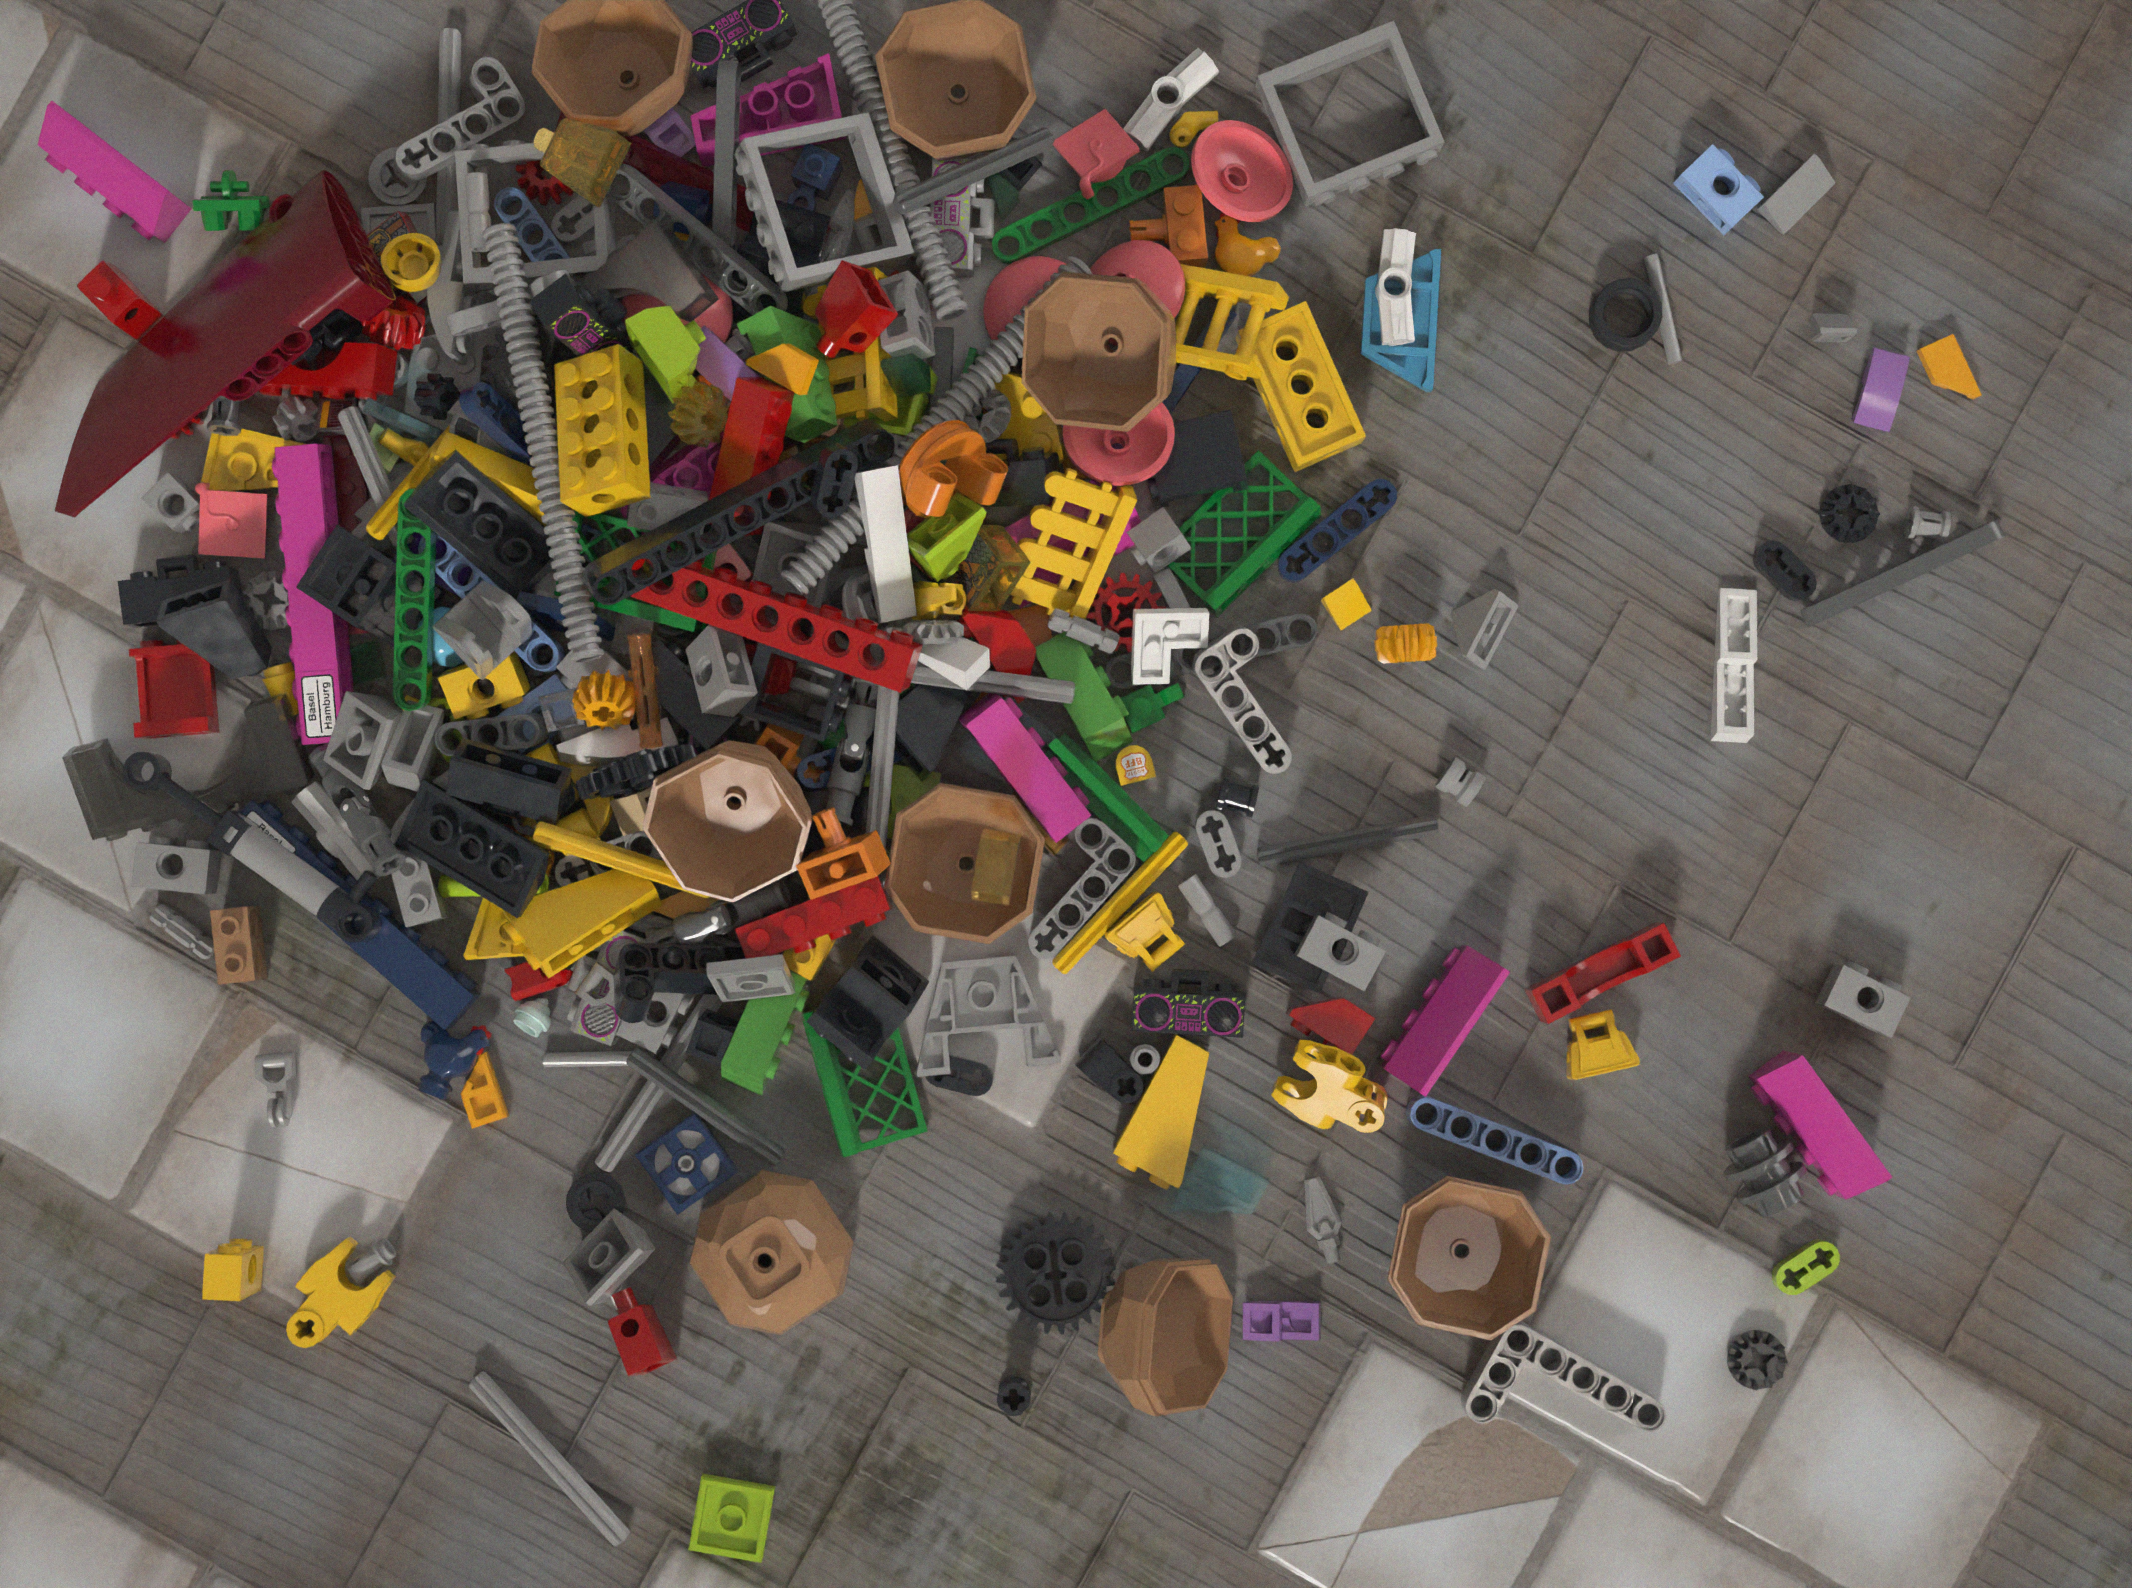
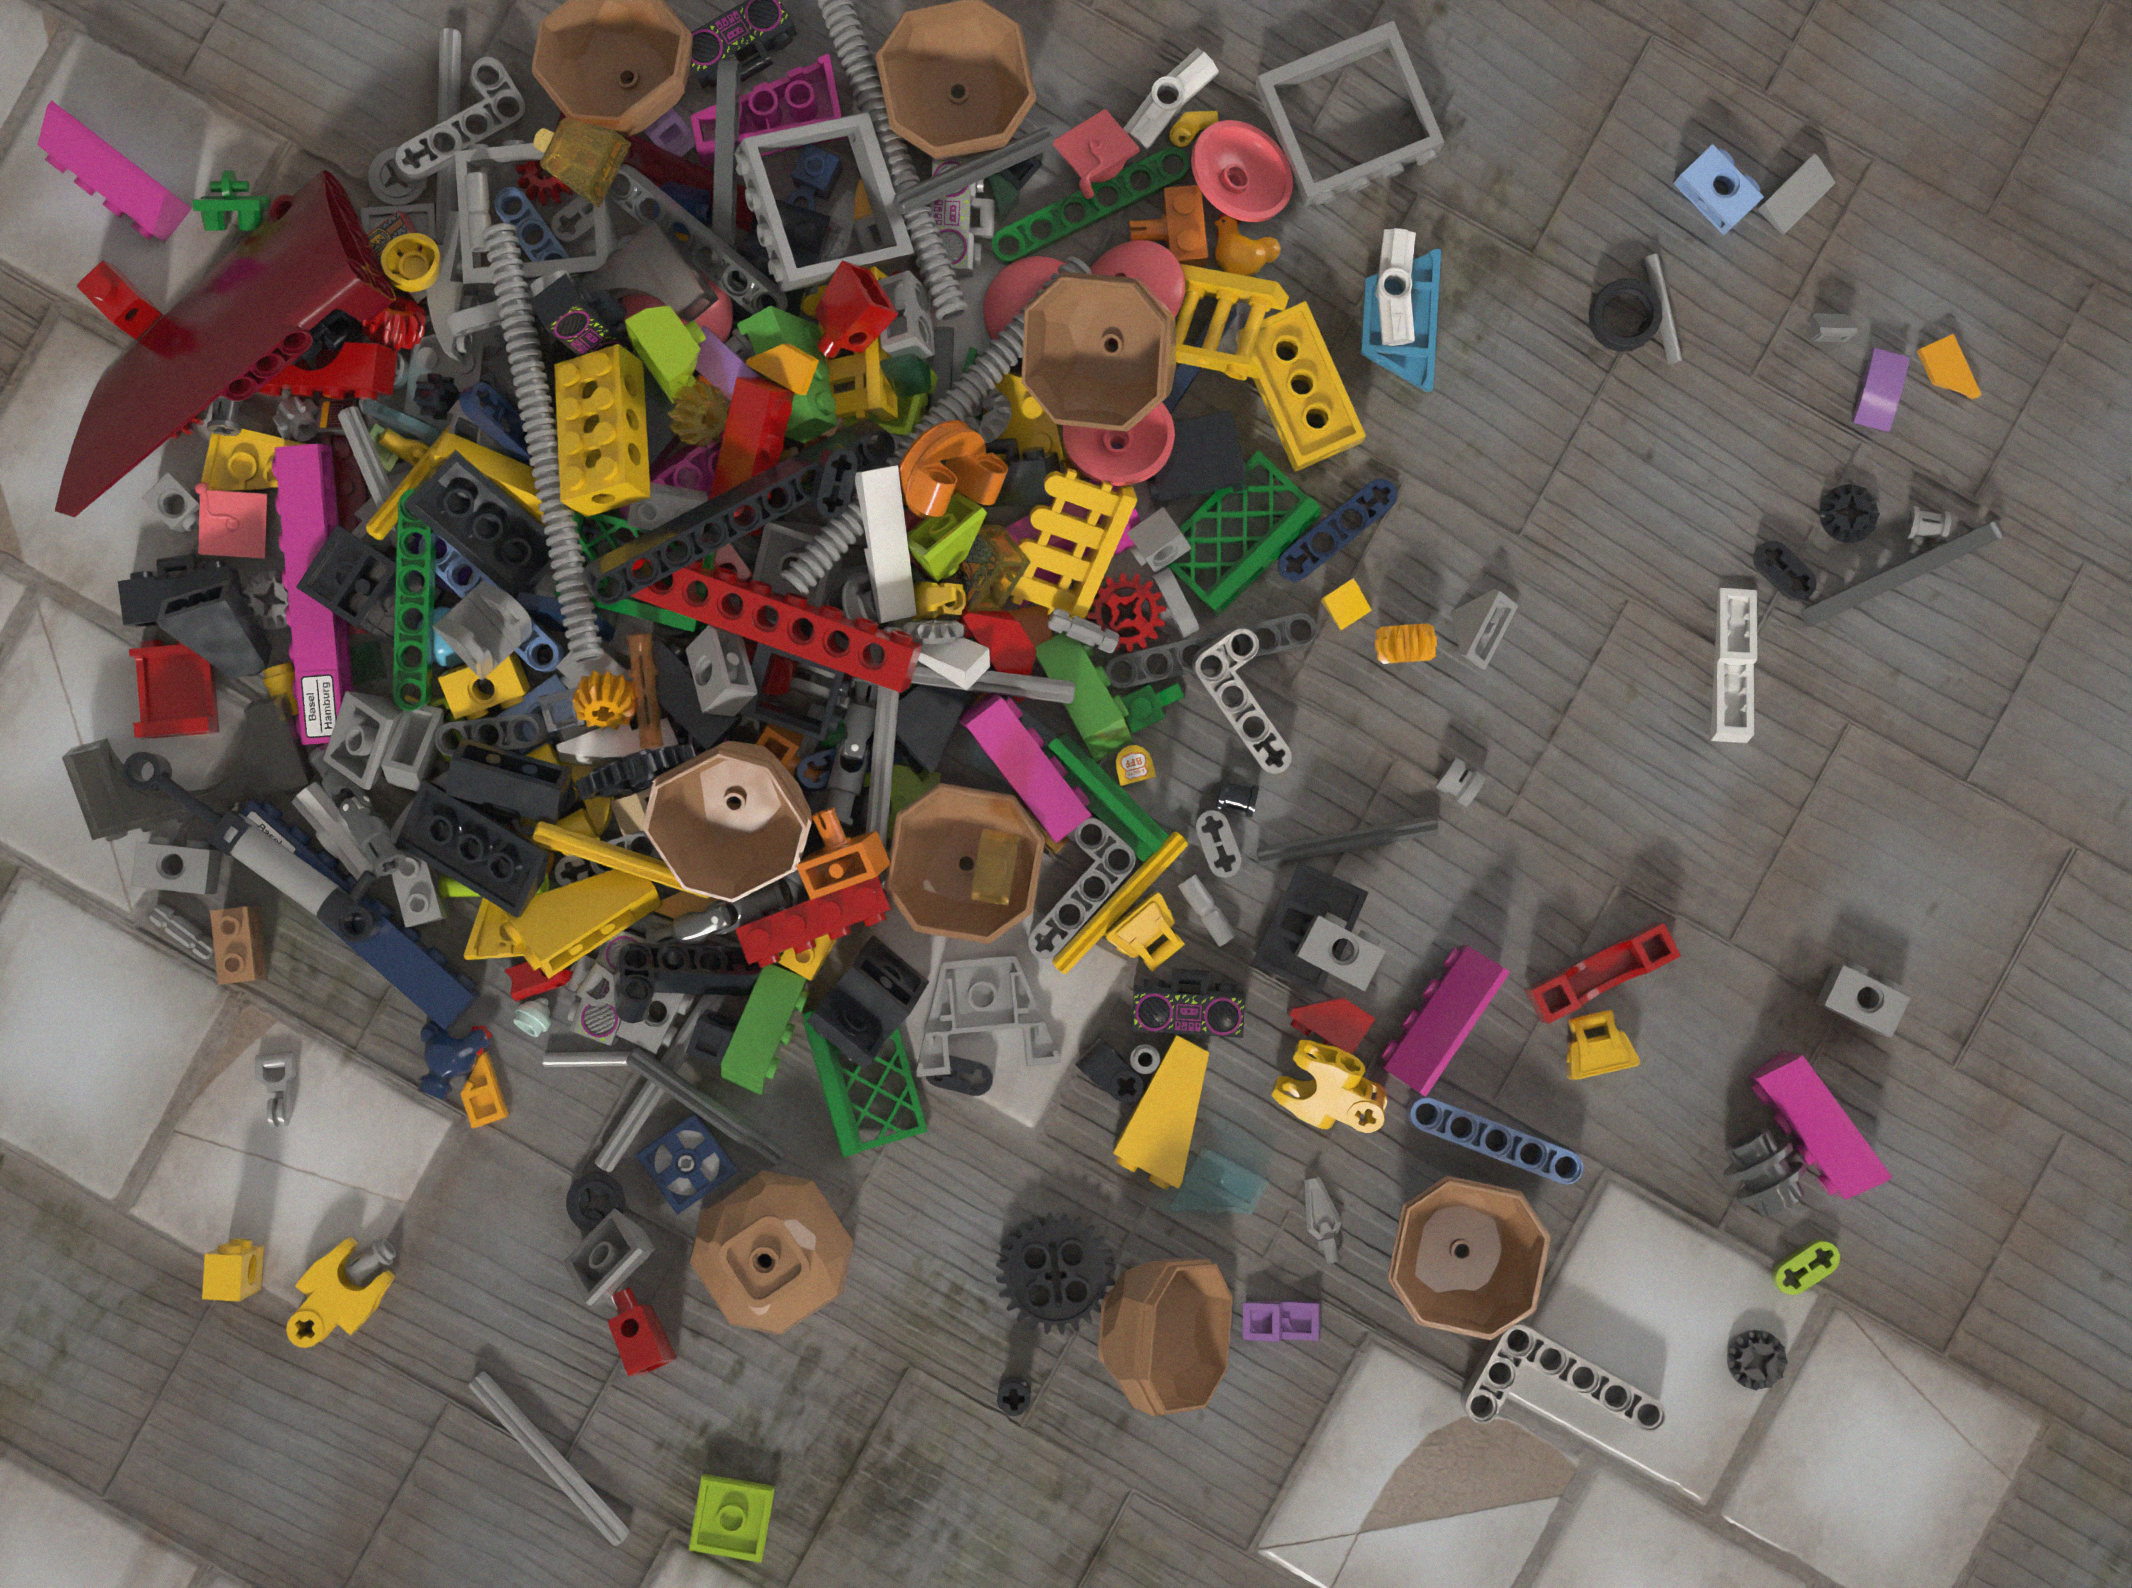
(751, 978): light grey tile -> none
(1160, 631): white plate -> none

